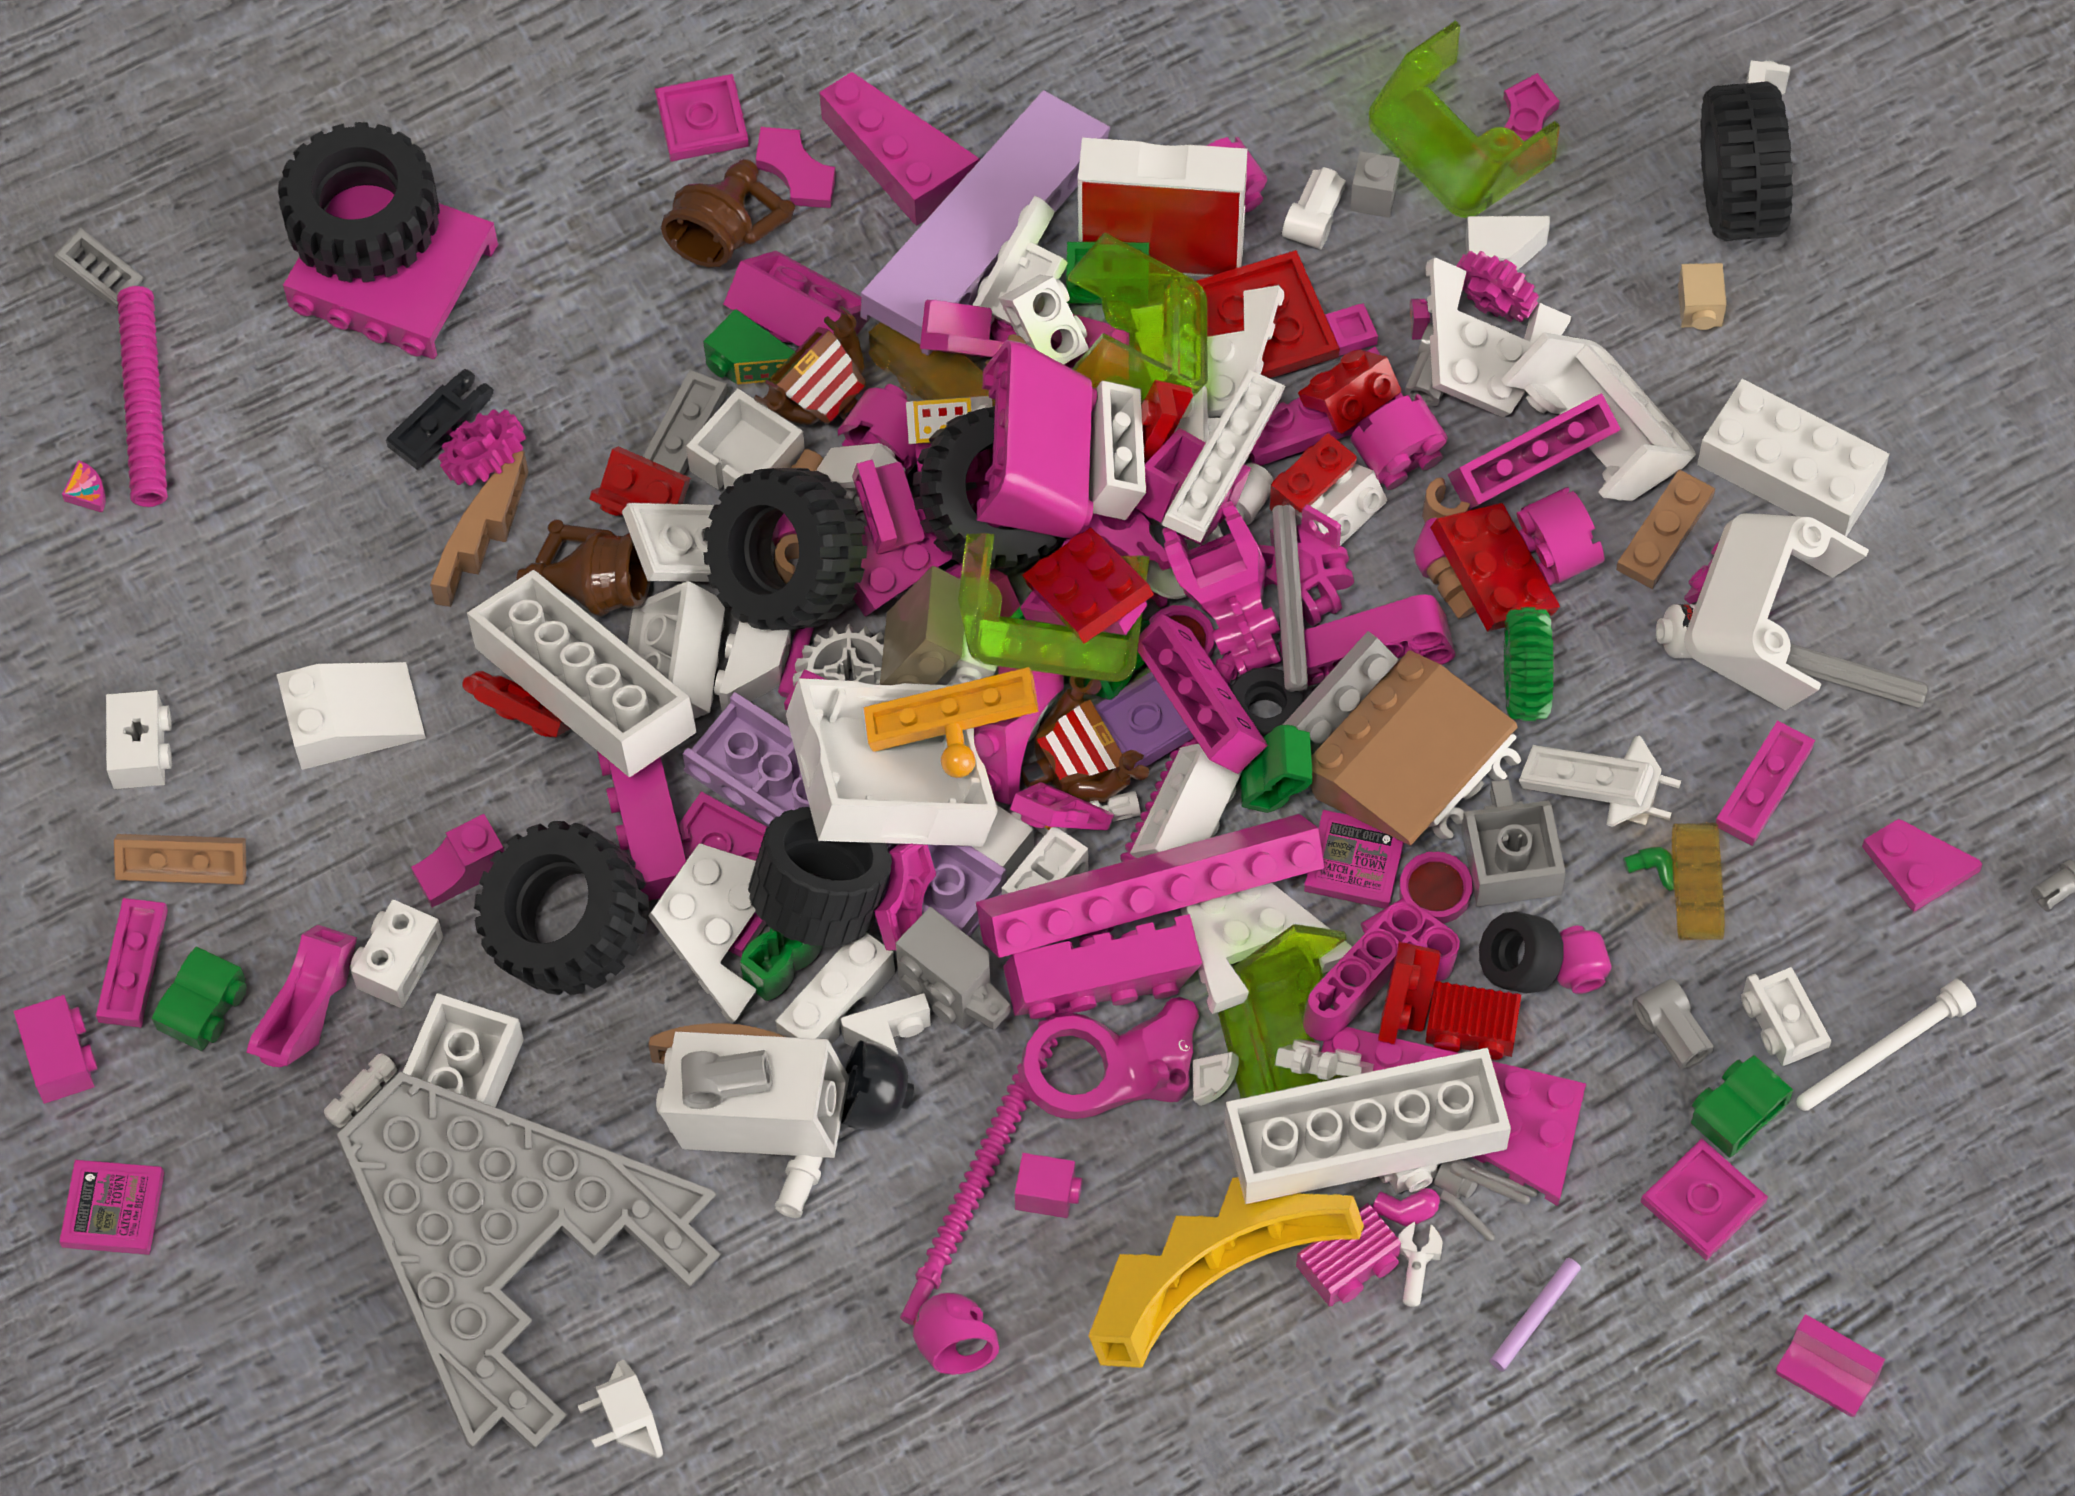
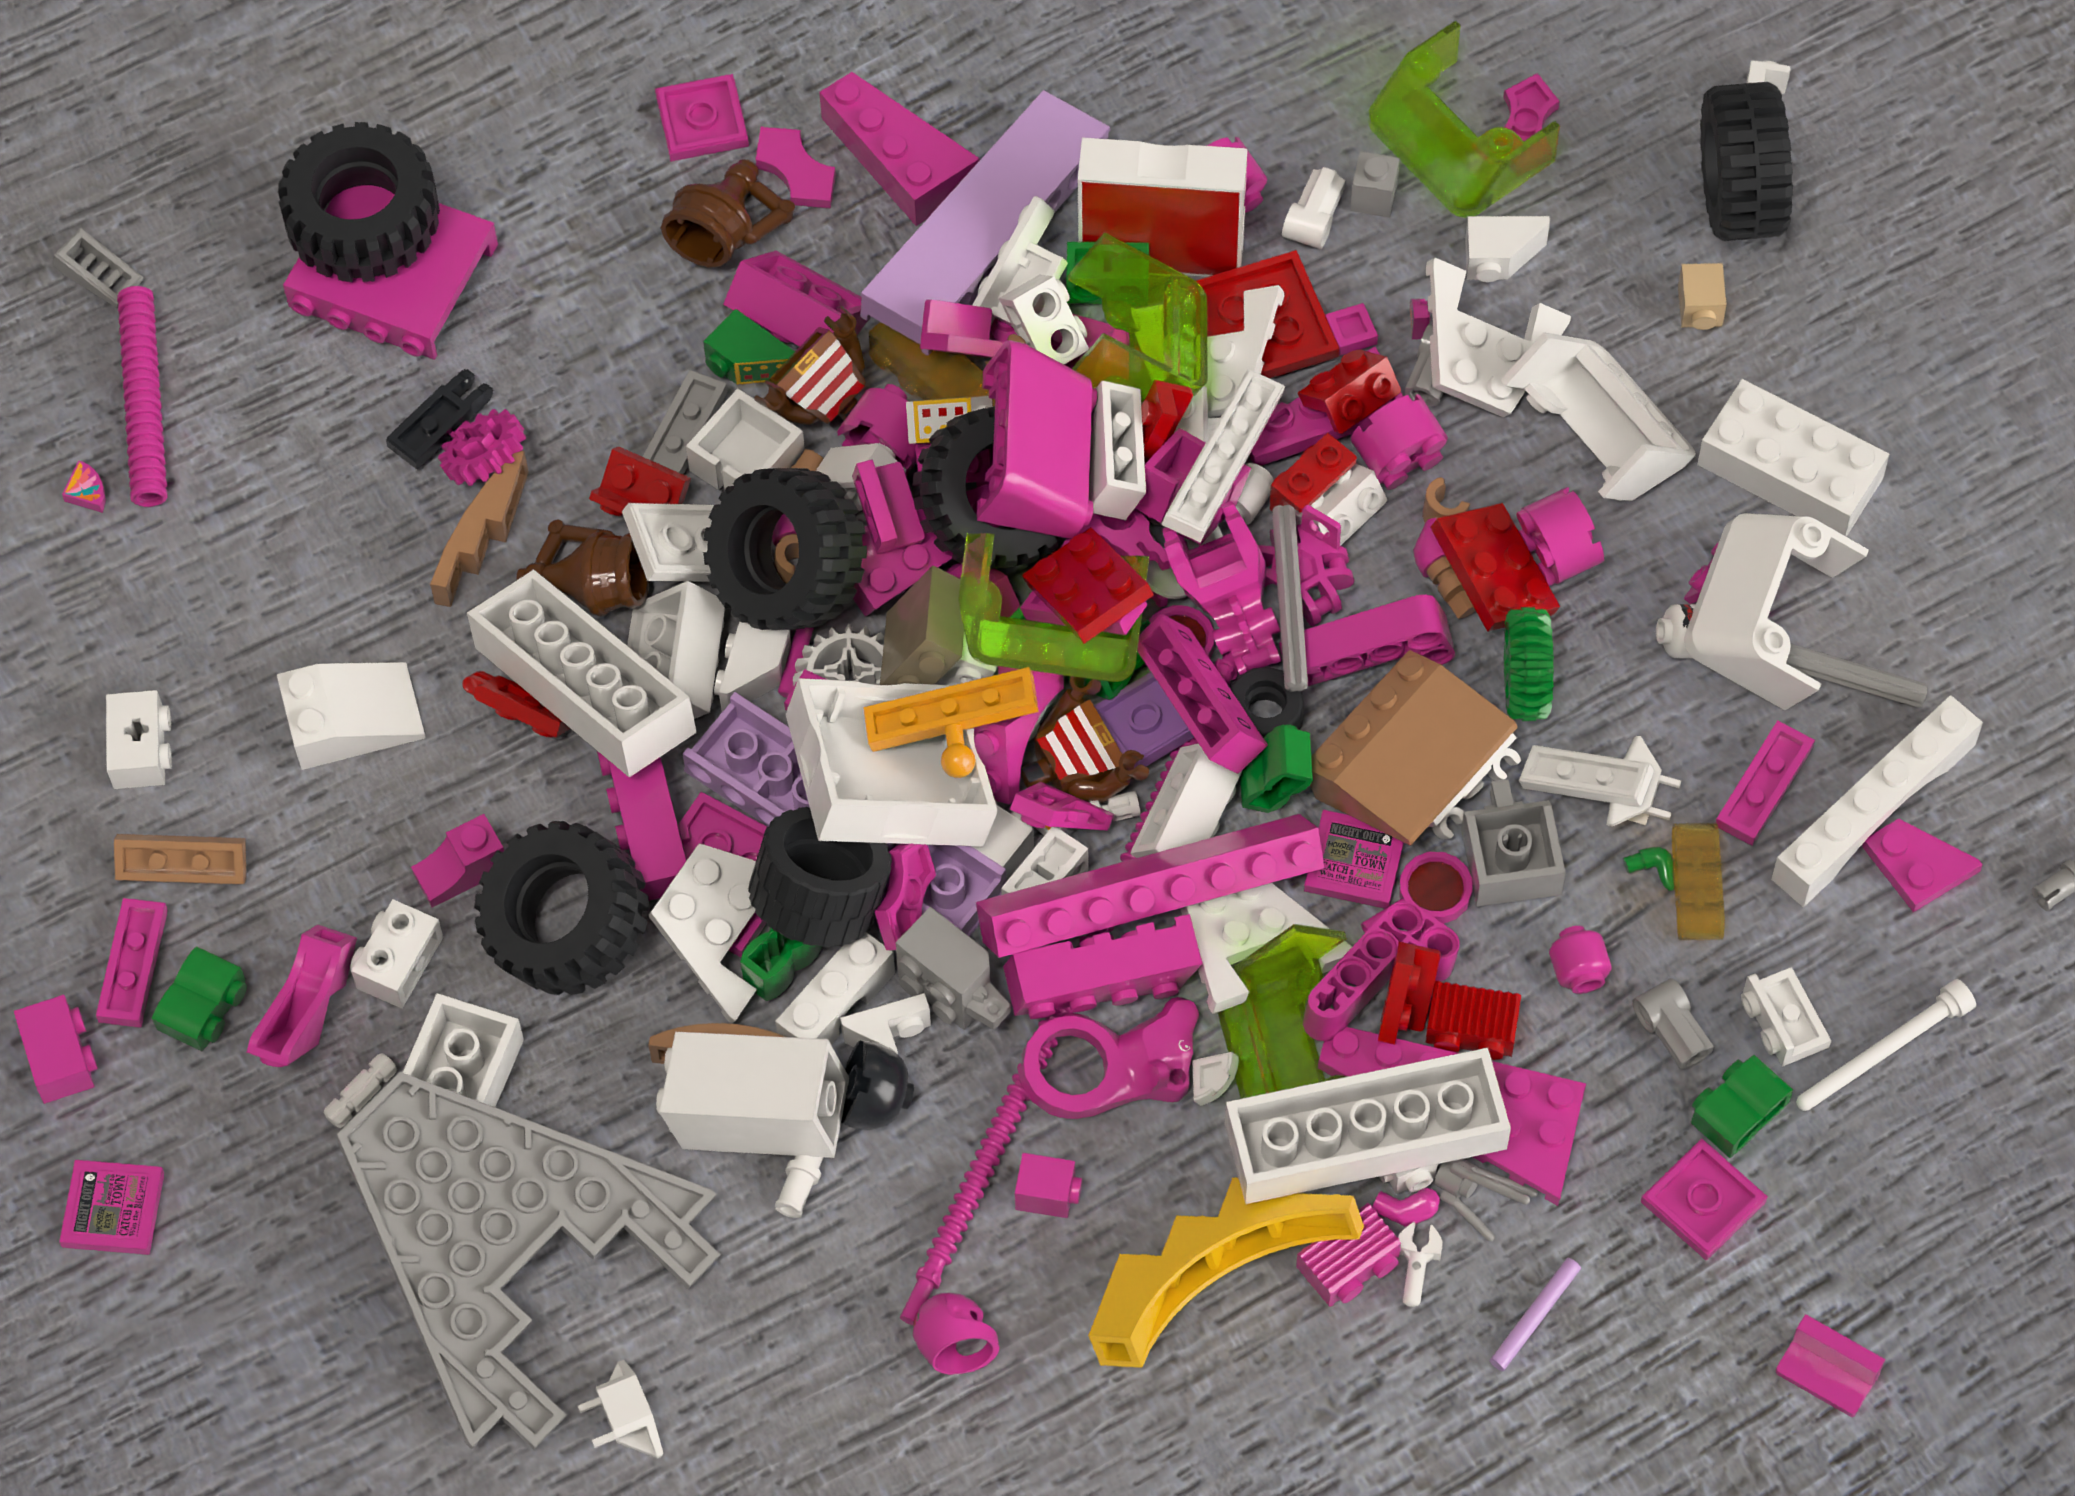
(711, 1078): light grey piece -> none
(1306, 1058): white hinge -> none
(1343, 689): light grey plate -> none
(1497, 286): dark pink gear -> none
(1500, 952): black tyre -> none
(1534, 451): dark pink brick -> none
(1665, 529): medium nougat plate -> none
(1833, 838): none -> white arch

